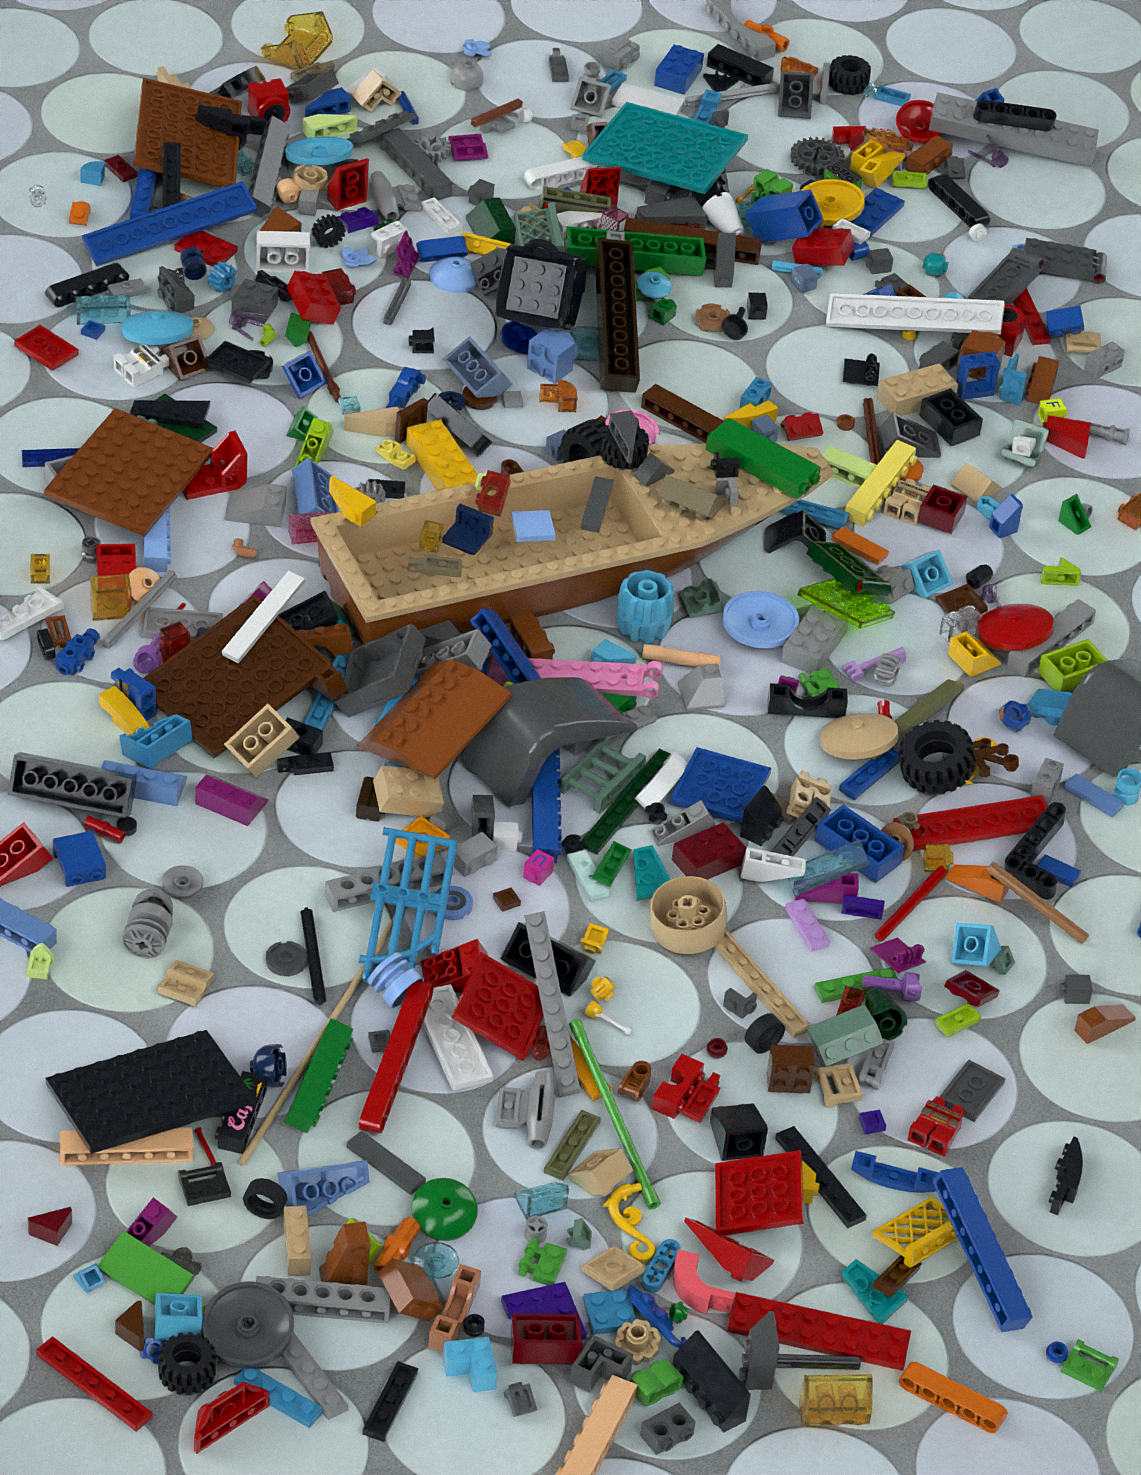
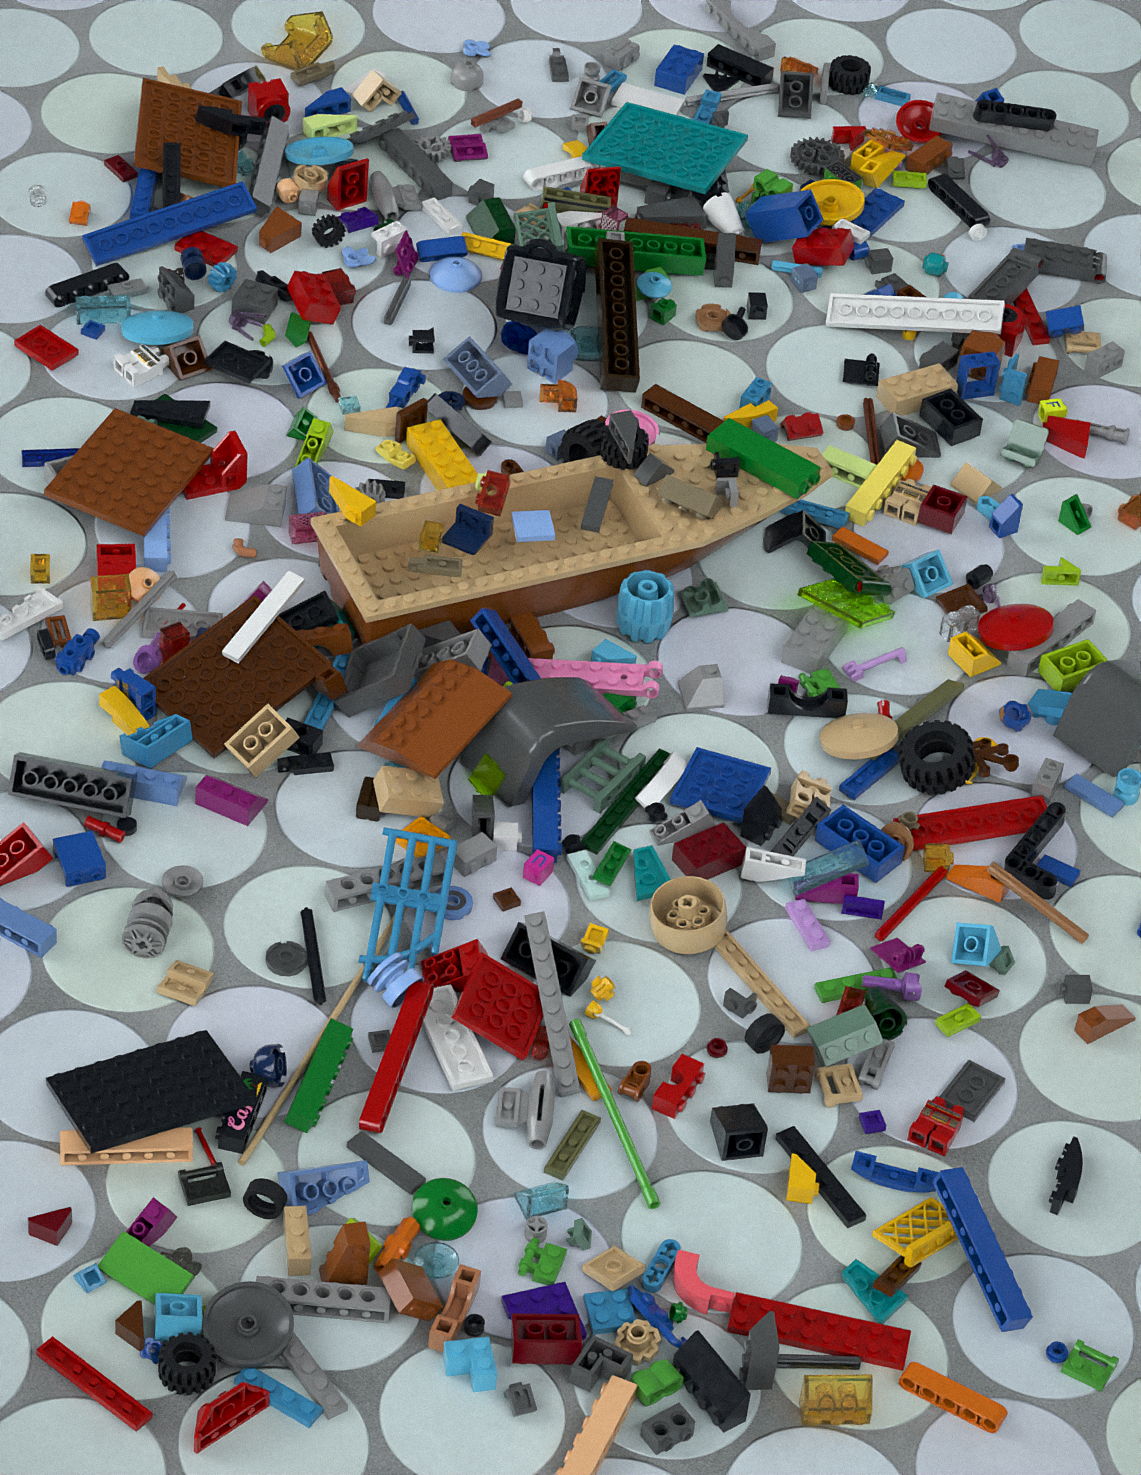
(39, 962): yellowish green tile -> none
(89, 547): flat silver wheel -> none
(93, 173): dark azure brick -> none
(202, 327): tan dish -> none
(282, 251): white brick -> none
(312, 85): dark grey window -> none
(390, 1401): black tile -> none
(487, 776): none -> clear neon green piece
(488, 270): dark grey slope -> none
(601, 1171): tan slope -> none
(628, 1224): yellow plant -> none
(678, 656): light nougat piece -> none
(702, 1098): red hinge -> none
(736, 1258): red wedge -> none
(759, 1193): red plate -> none
(760, 619): light blue dish -> none
(781, 42): orange piece -> none
(887, 669): light grey gear -> none
(1023, 445): white bracket -> none

